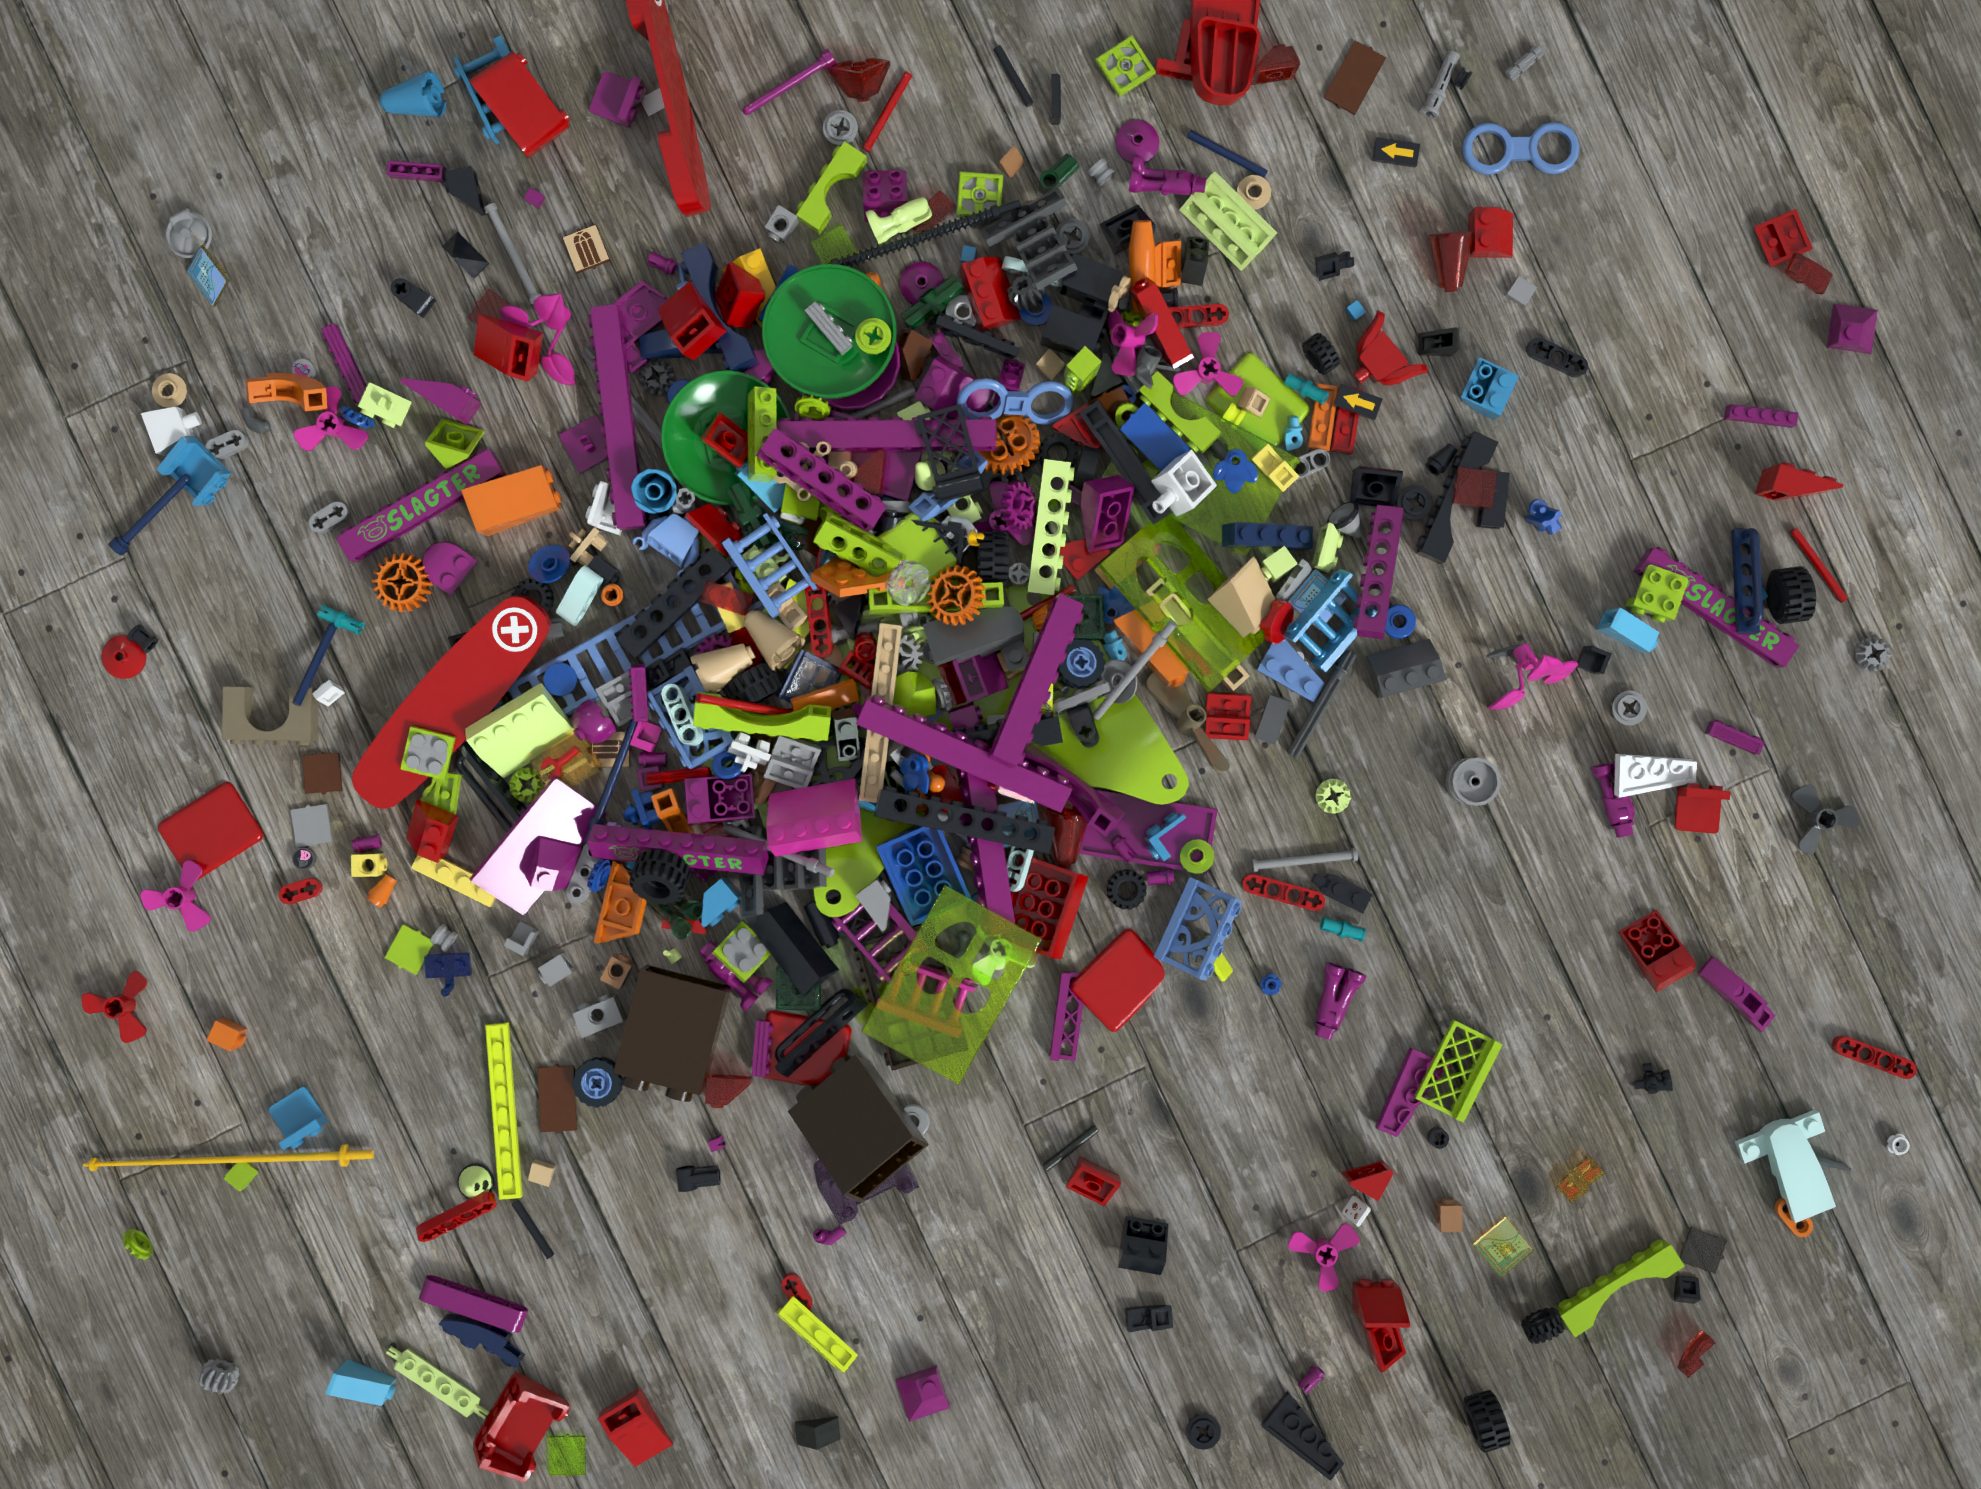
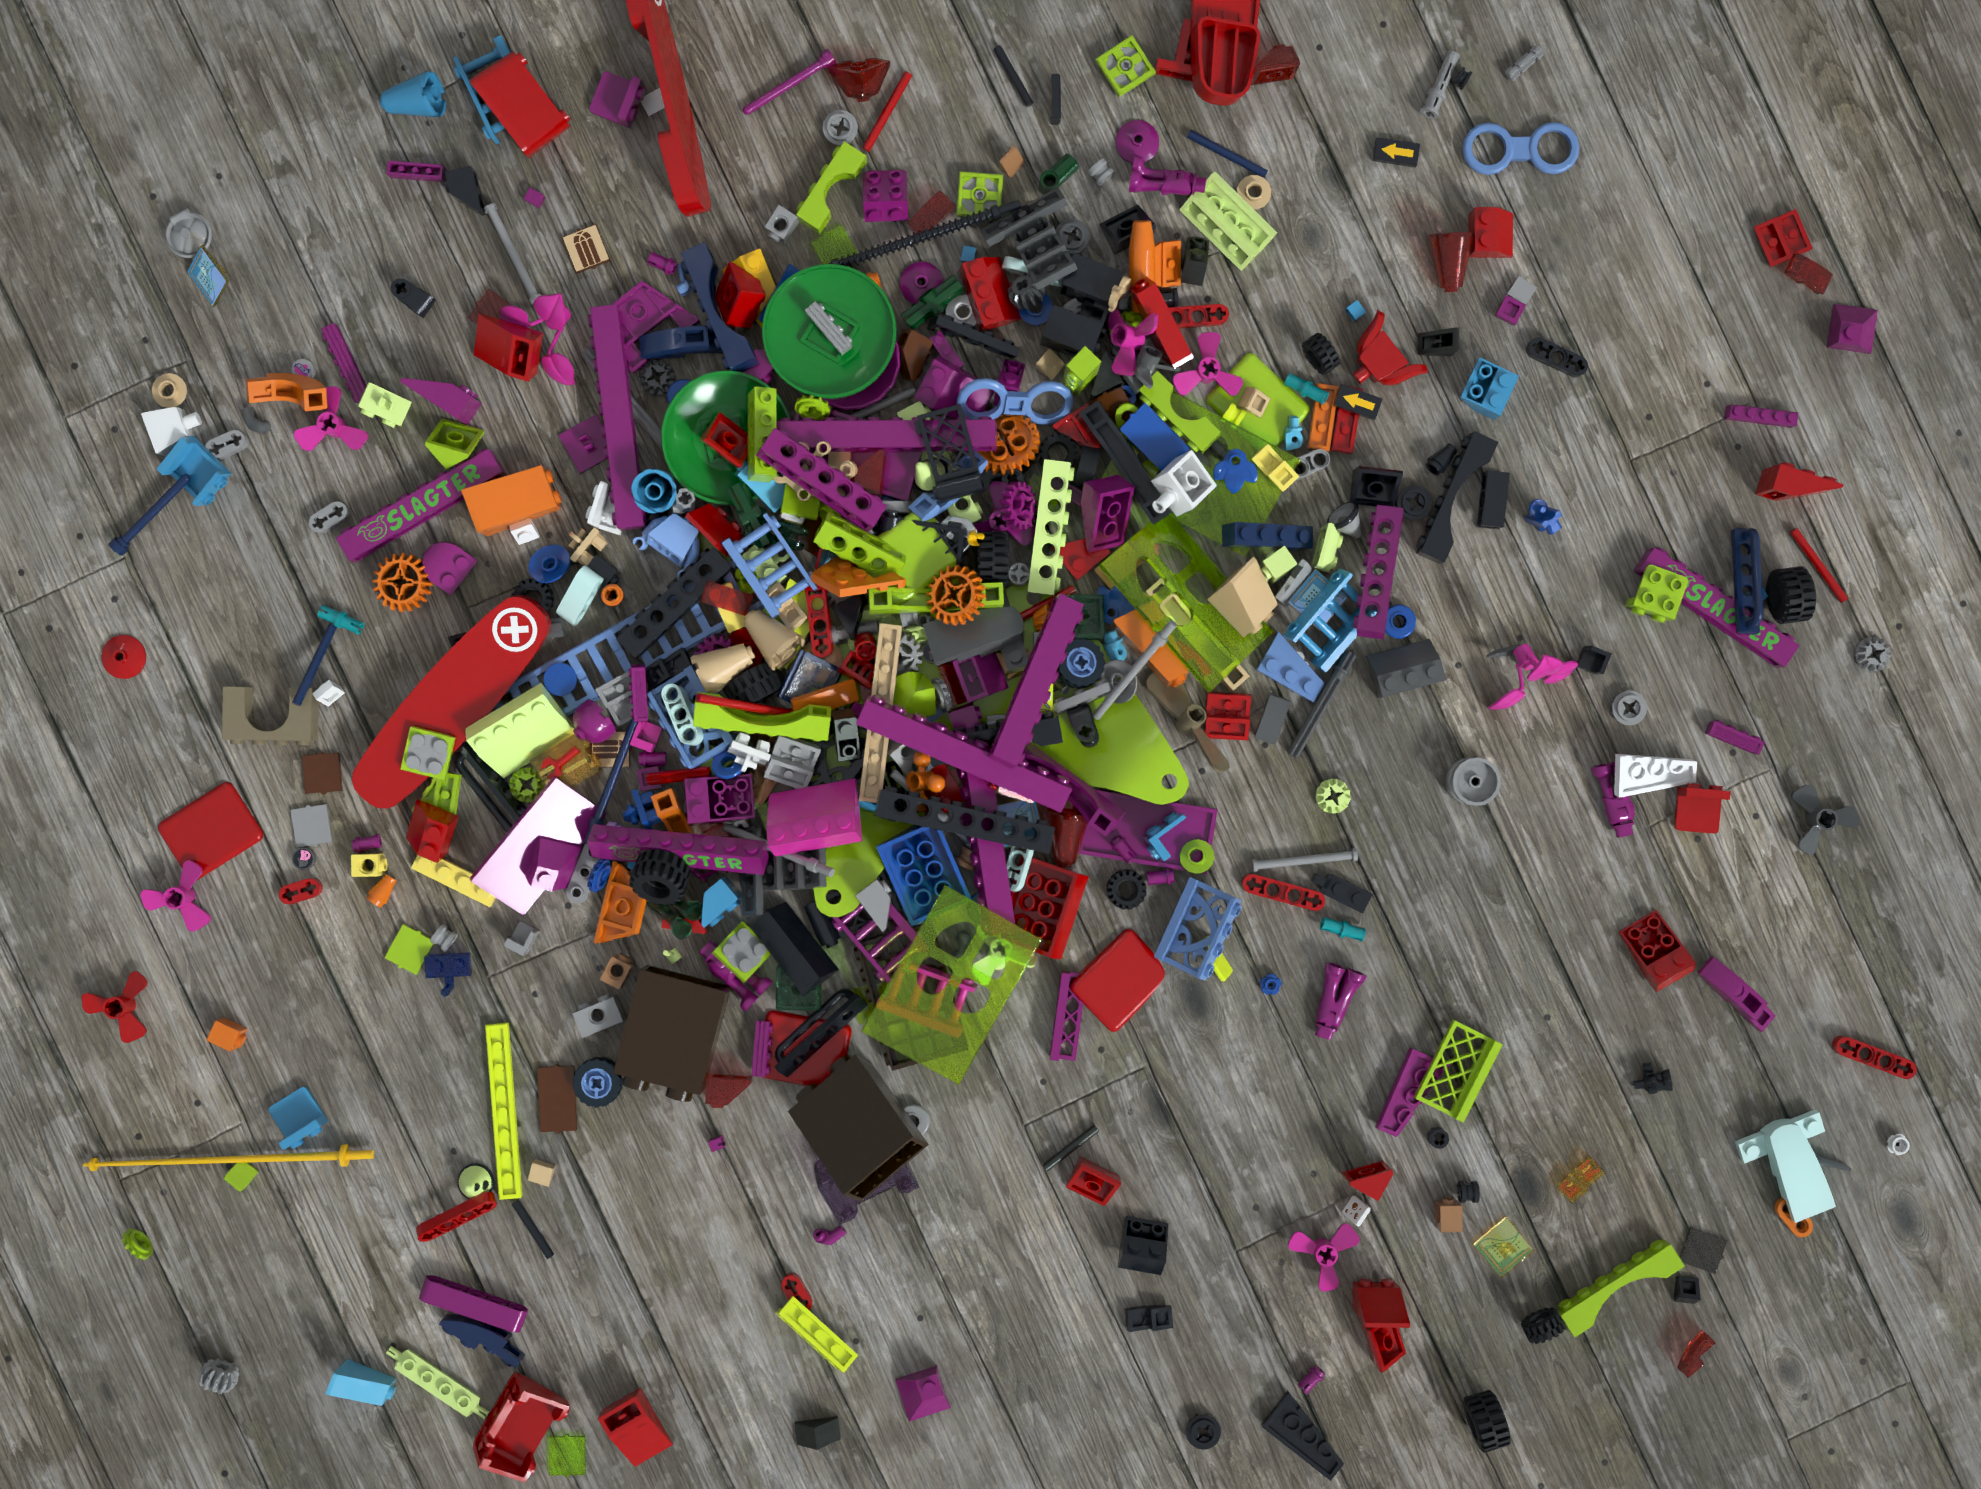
(142, 638): black bush -> none
(357, 417): blue gear -> none
(465, 255): black slope -> none
(524, 531): none -> white plate
(556, 969): light grey brick -> none
(690, 321): red slope -> none
(692, 1178): black piece -> none
(868, 327): lime gear -> none
(900, 220): yellowish green piece -> none
(900, 575): clear plate -> none
(915, 773): blue plate -> none
(1073, 306): none -> light grey plate
(1277, 621): red tile -> none
(1330, 264): black plate -> none
(1354, 77): reddish brown piece -> none
(1468, 1191): none -> black wheel
(1474, 487): clear red piece -> none
(1510, 310): none -> magenta plate
(1628, 630): medium azure slope -> none

